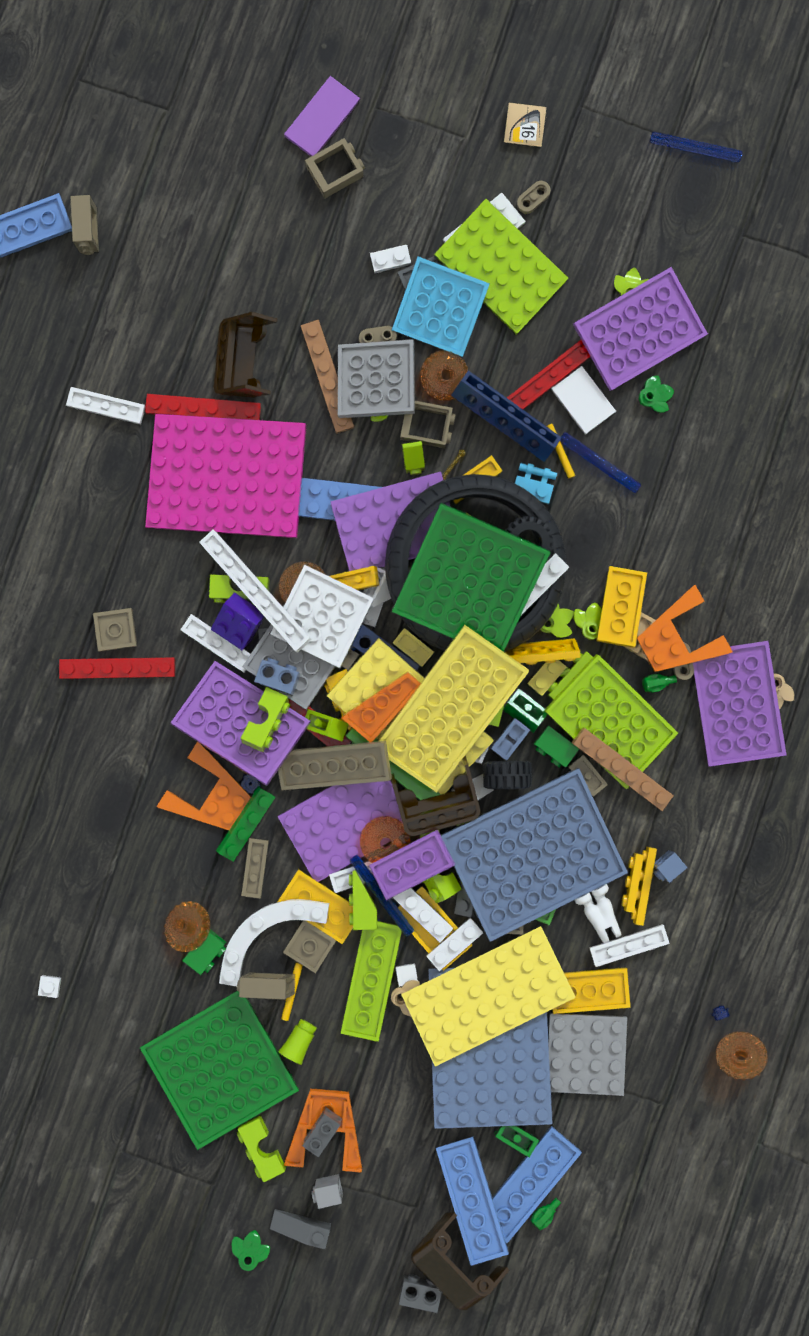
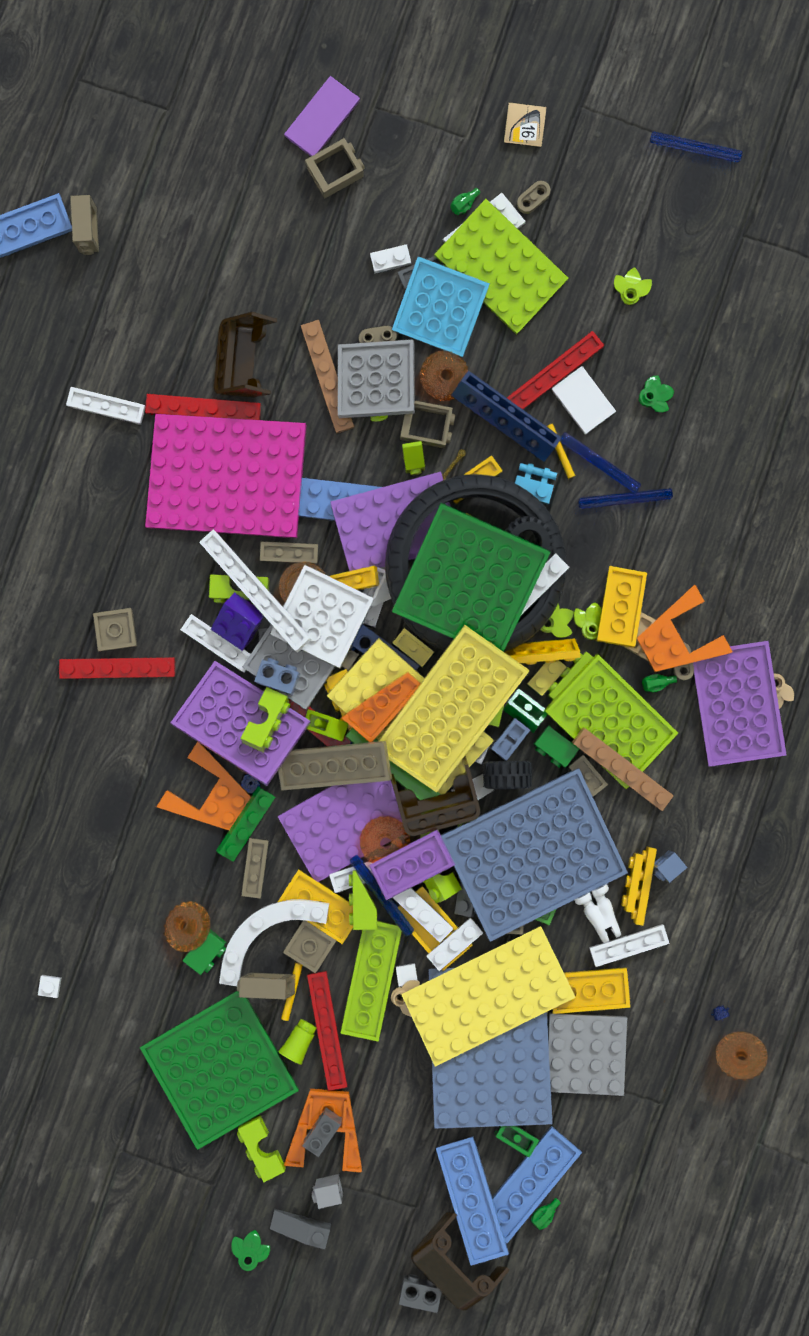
(288, 552): none -> dark tan plate
(327, 1030): none -> red plate
(464, 201): none -> green piece
(625, 498): none -> clear blue axle
(640, 329): medium lavender plate -> none

